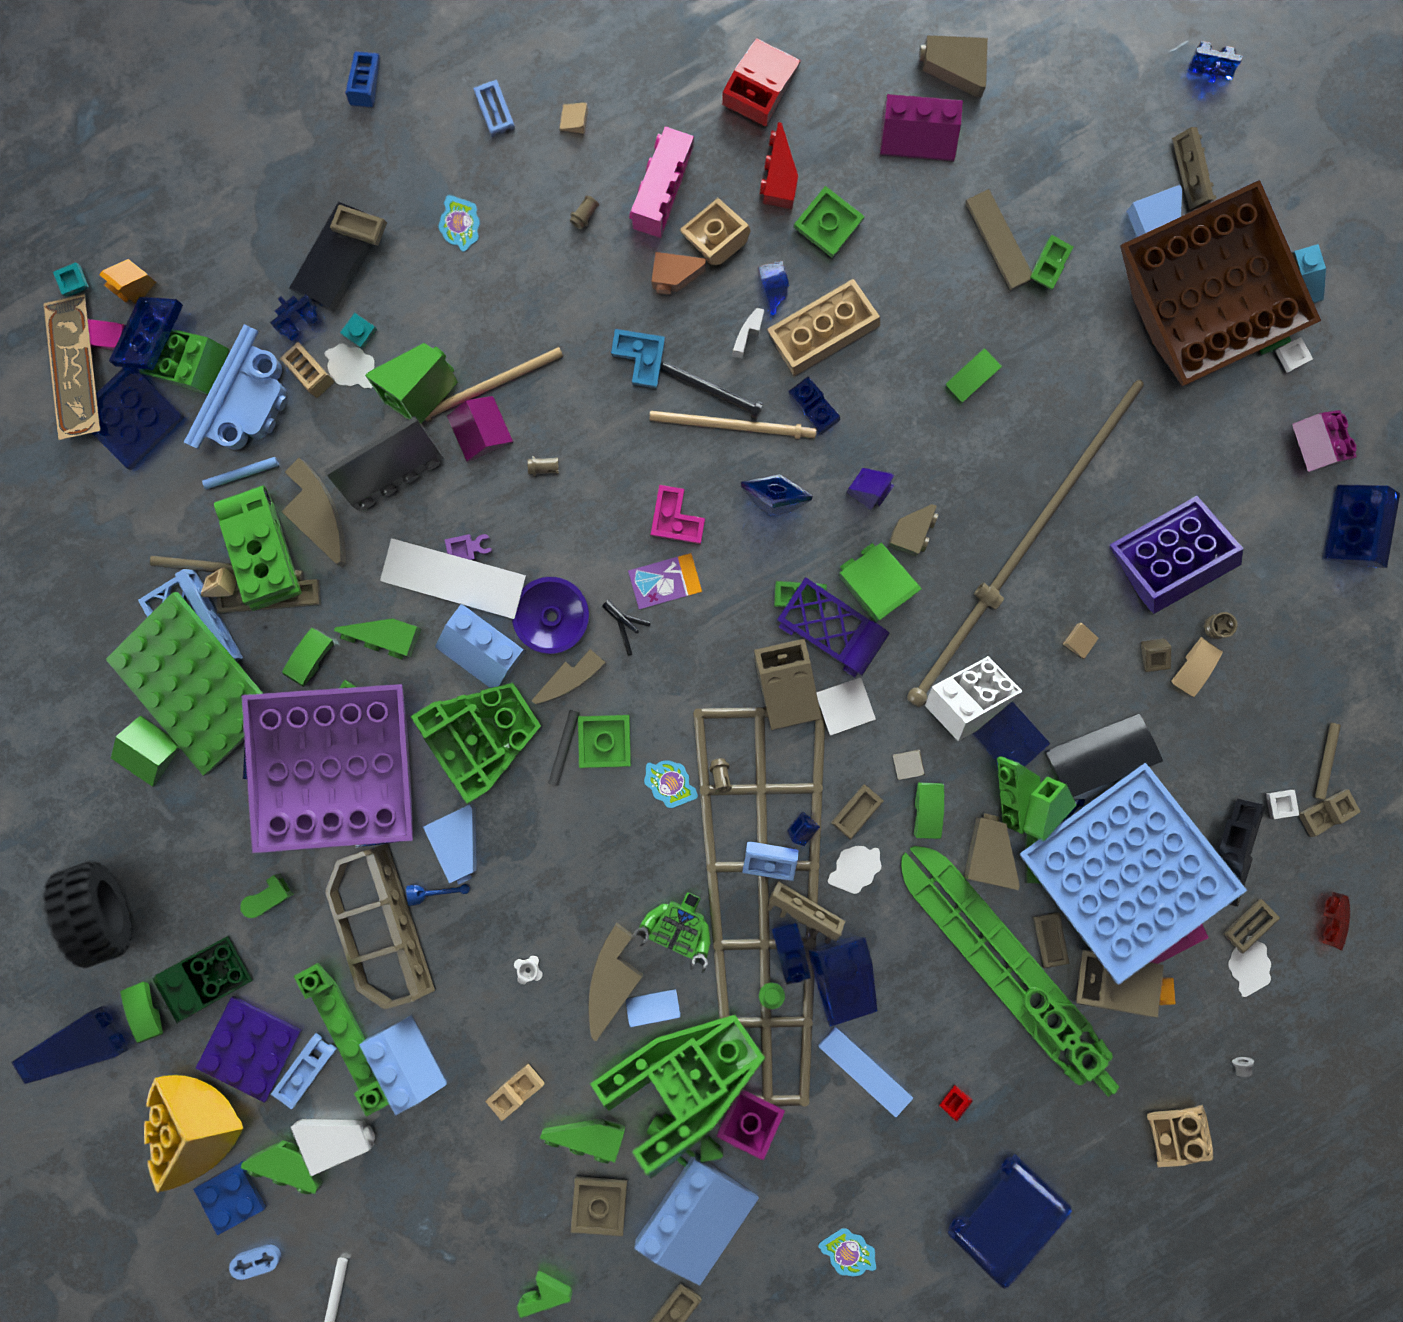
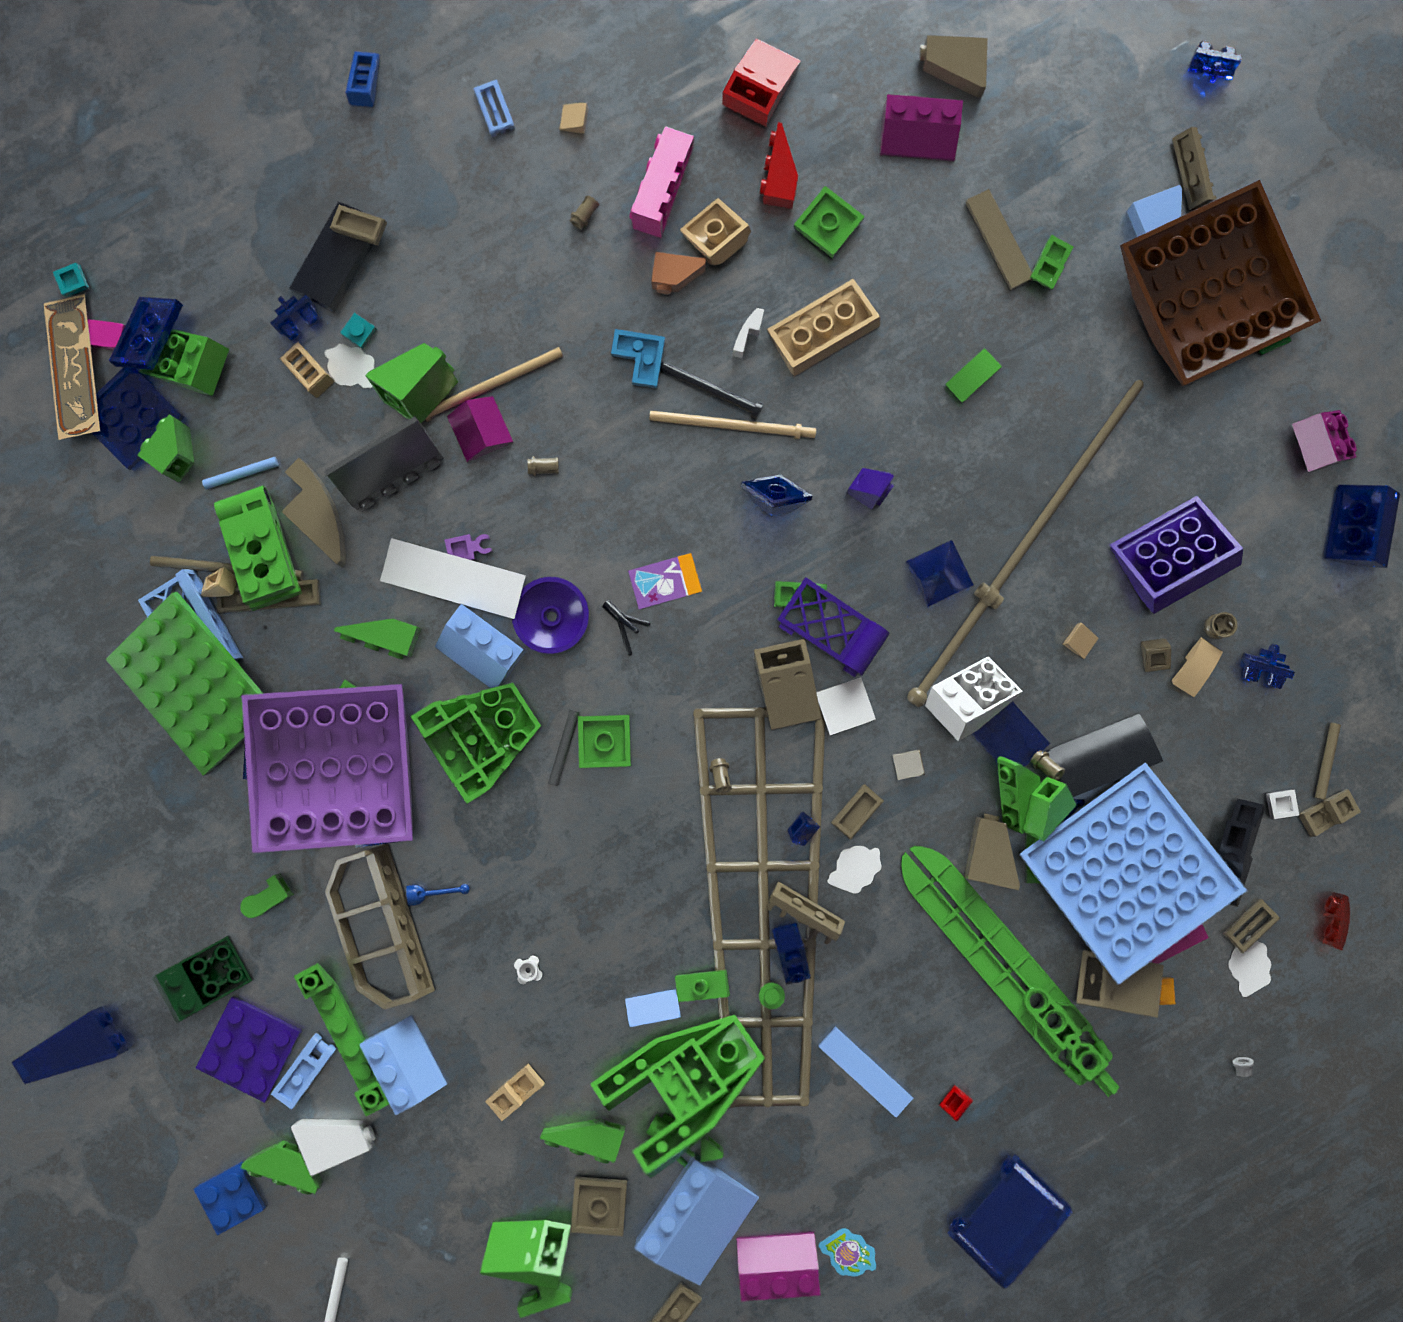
(87, 914): black tyre -> none
(127, 281): light orange slope -> none
(141, 1015): bright green slope -> none
(144, 750): bright green slope -> none
(169, 448): none -> bright green slope
(187, 1130): yellow brick -> none
(242, 397): light blue brick -> none
(254, 1256): light blue beam -> none
(306, 656): bright green slope -> none
(455, 843): light blue slope -> none
(459, 222): sticker -> none
(527, 1252): none -> bright green slope
(569, 678): dark tan slope -> none
(611, 981): dark tan slope -> none
(669, 522): dark pink plate -> none
(669, 783): sticker -> none
(678, 929): bright green torso -> none
(702, 985): none -> bright green plate
(750, 1124): magenta slope -> none
(770, 861): light blue slope -> none
(774, 283): clear blue slope -> none
(778, 1266): none -> slope
(814, 405): clear blue slope -> none
(845, 979): clear blue slope -> none
(878, 581): bright green slope -> none
(911, 531): dark tan slope -> none
(930, 810): bright green slope -> none
(939, 573): none -> clear blue slope
(1043, 762): none -> dark tan pin
(1051, 940): dark tan tile -> none
(1181, 1136): tan slope -> none
(1277, 671): none -> clear blue hips
(1294, 354): white plate -> none
(1312, 270): medium azure slope -> none

